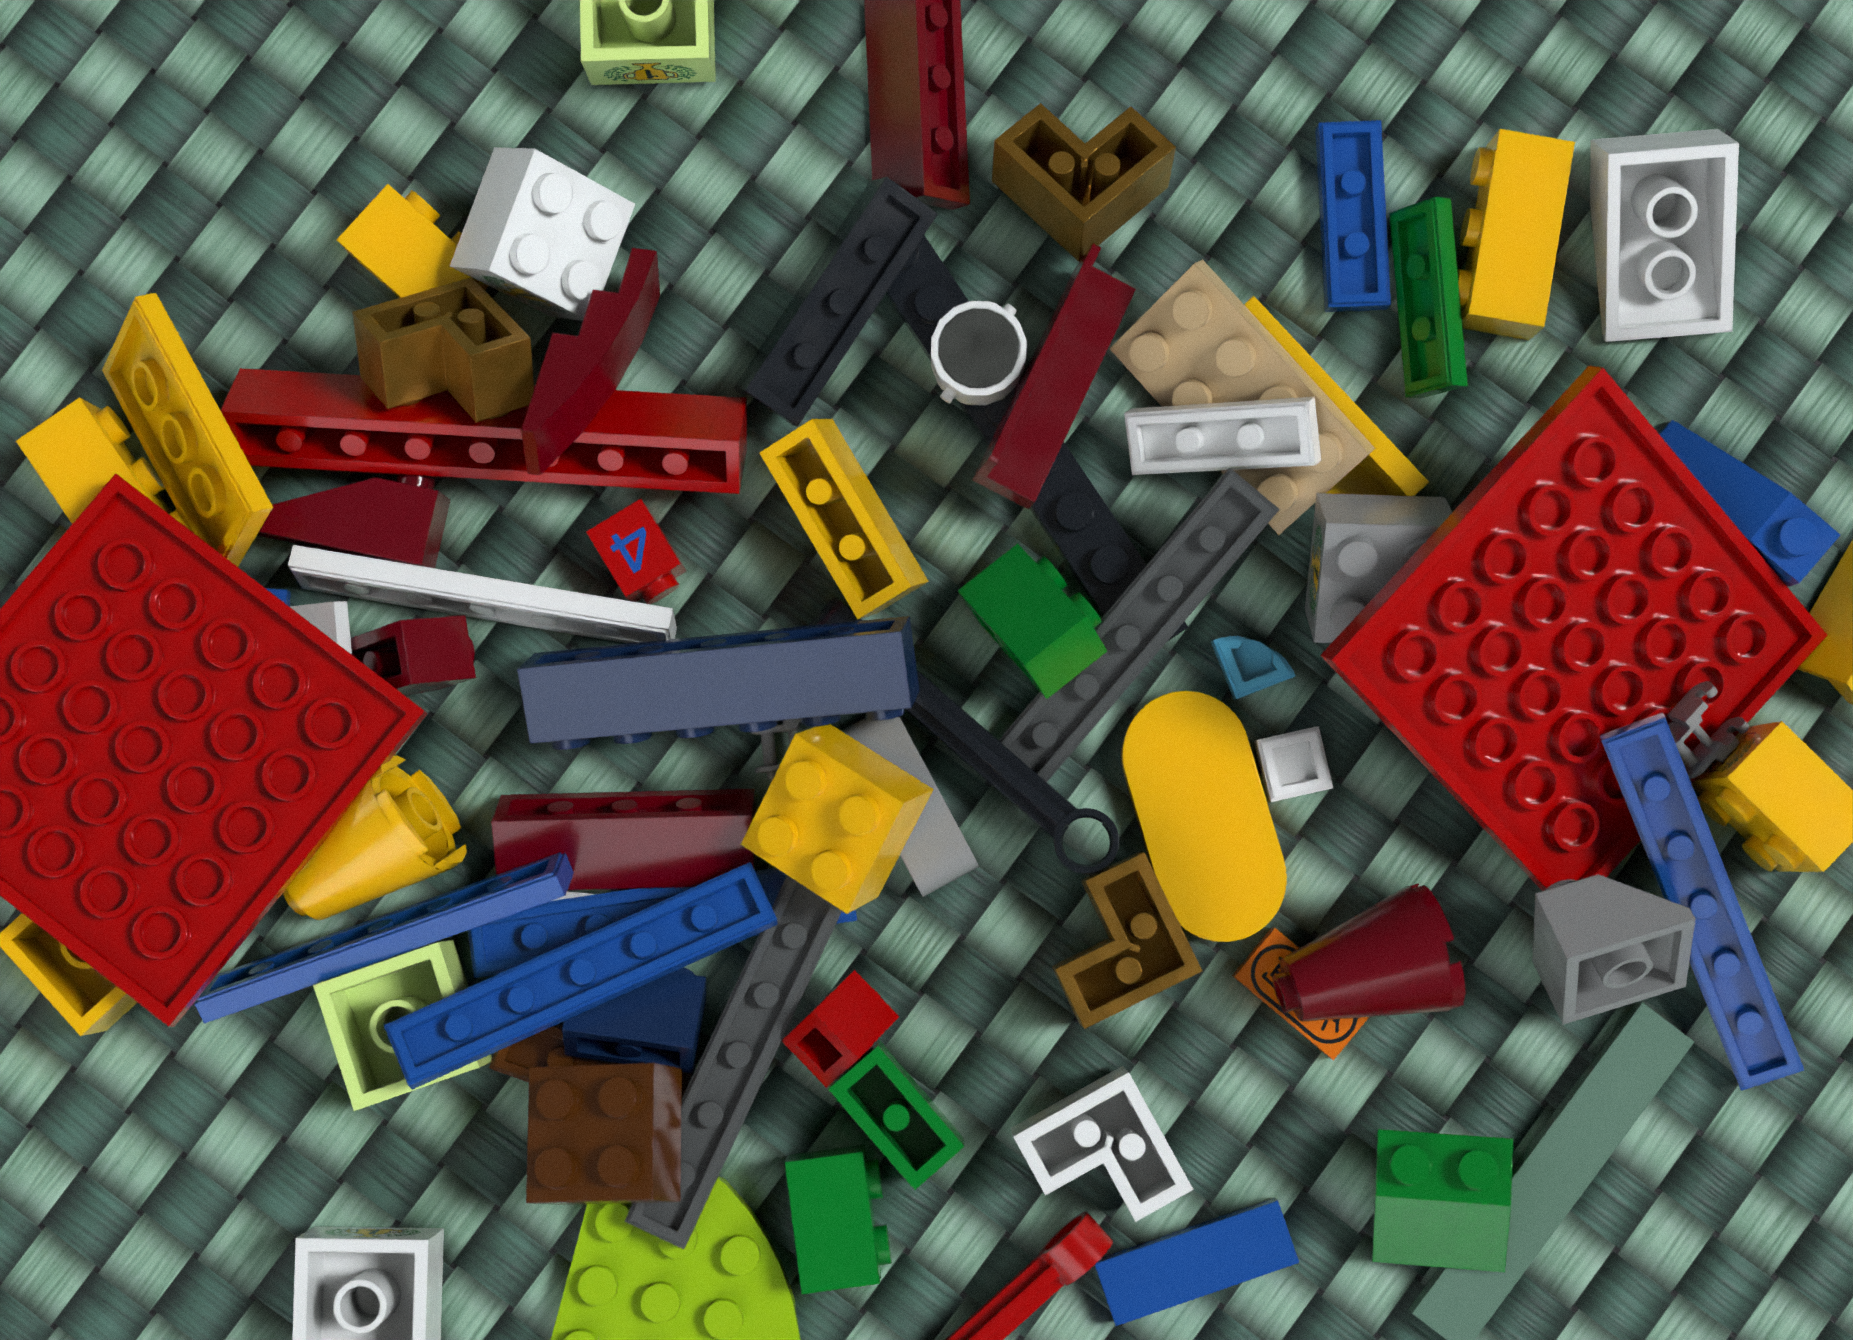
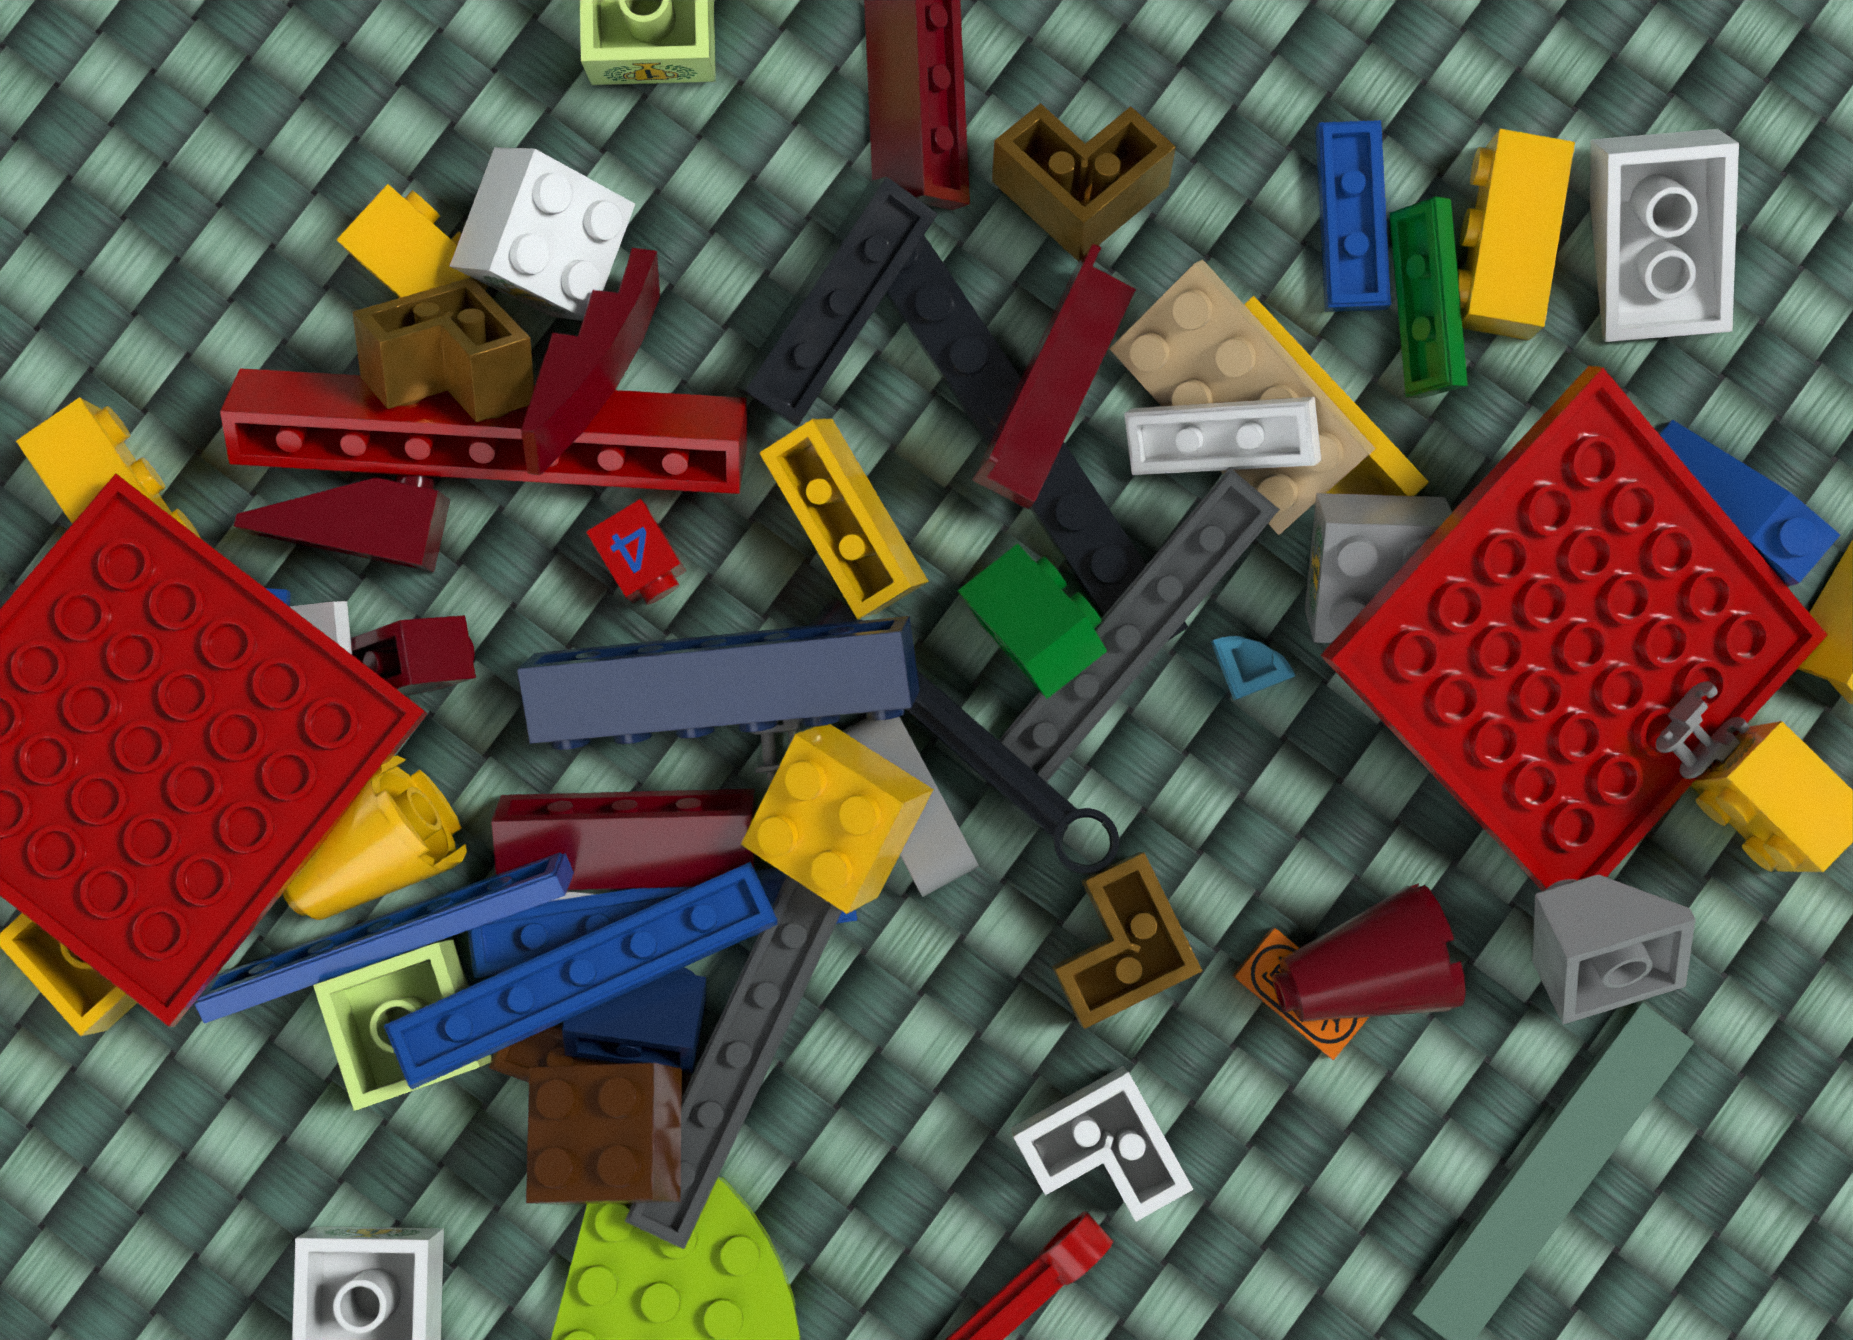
(185, 431): yellow tile -> none
(480, 597): white tile -> none
(835, 1218): green brick -> none
(840, 1029): red brick -> none
(897, 1115): green brick -> none
(978, 352): pearl dark grey piece -> none
(1196, 1261): blue tile -> none
(1204, 815): yellow tile -> none
(1293, 764): white tile -> none
(1442, 1200): green slope -> none
(1695, 877): blue tile -> none

